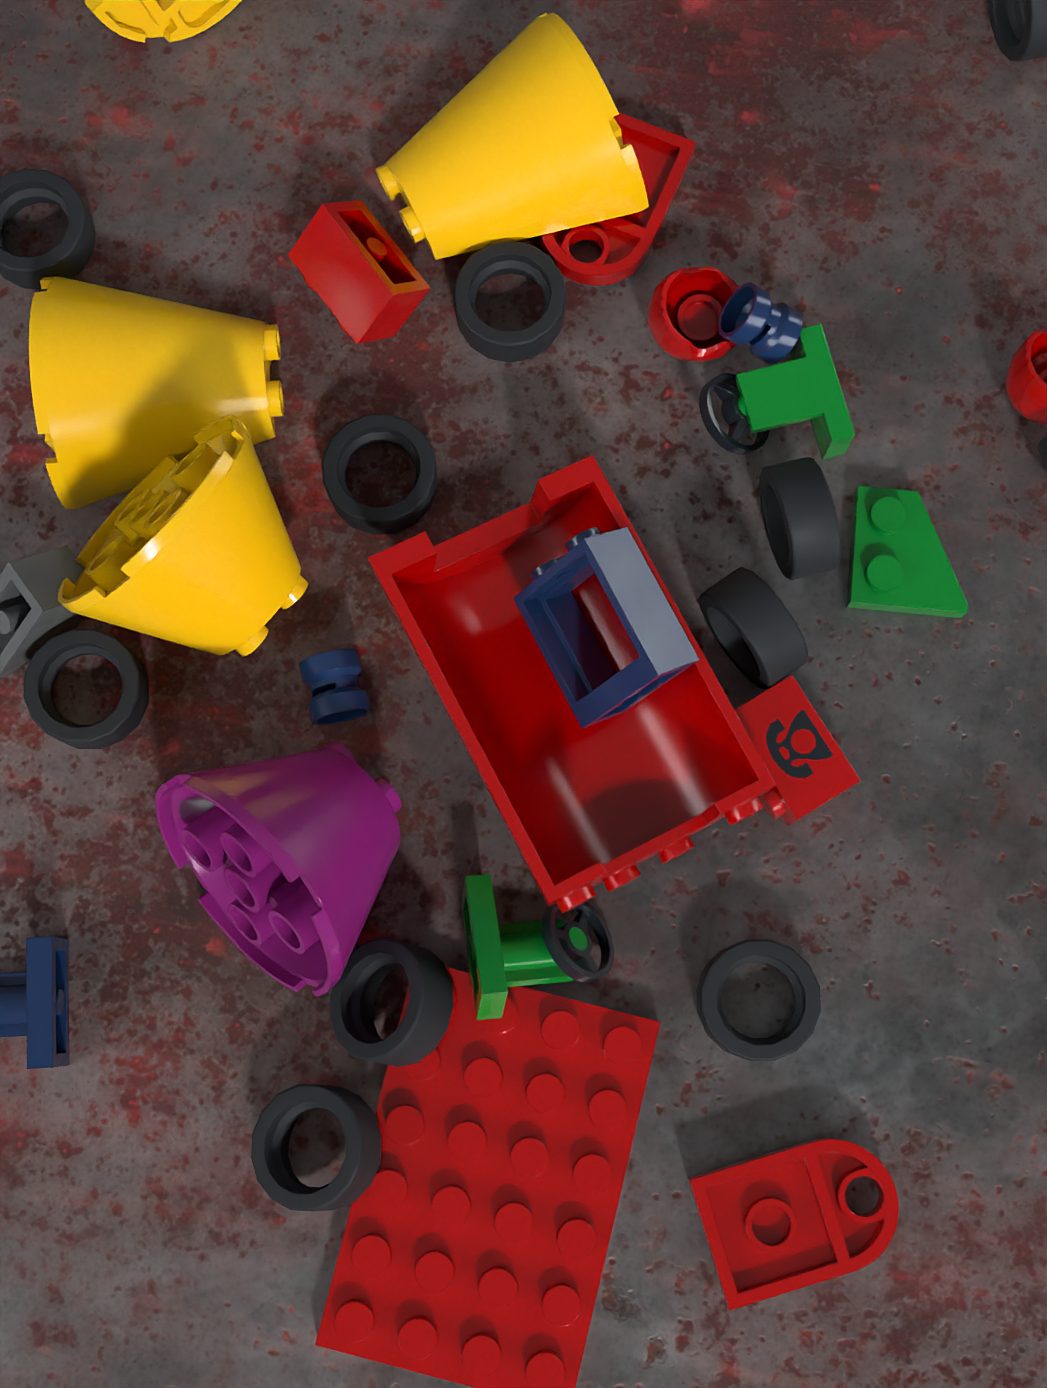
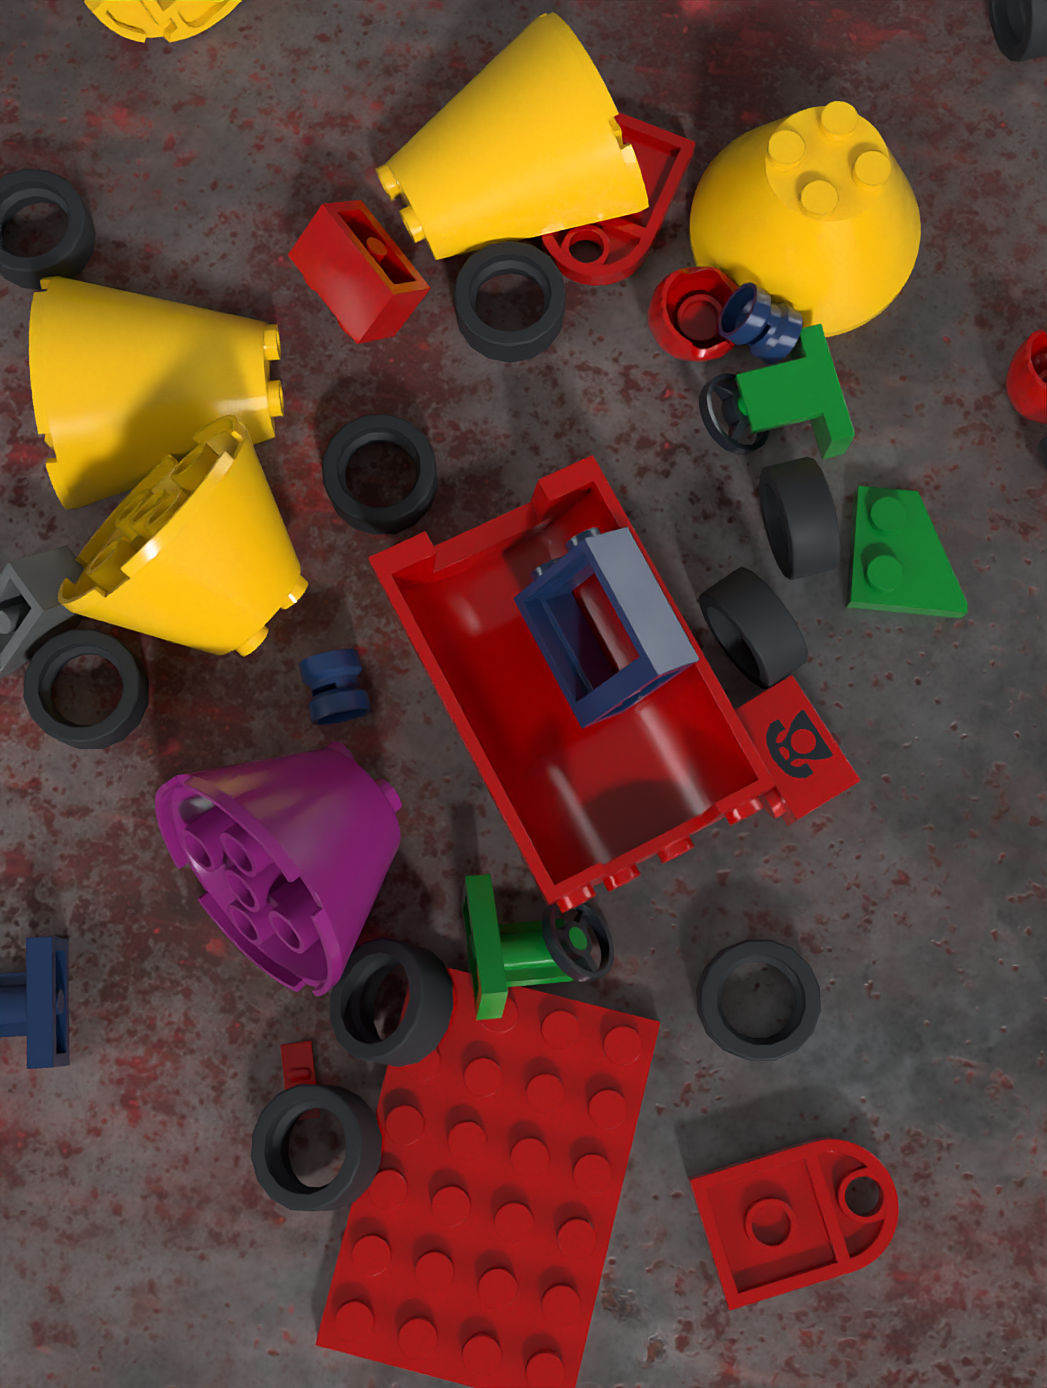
(299, 1069): none -> red piece
(810, 216): none -> yellow cone

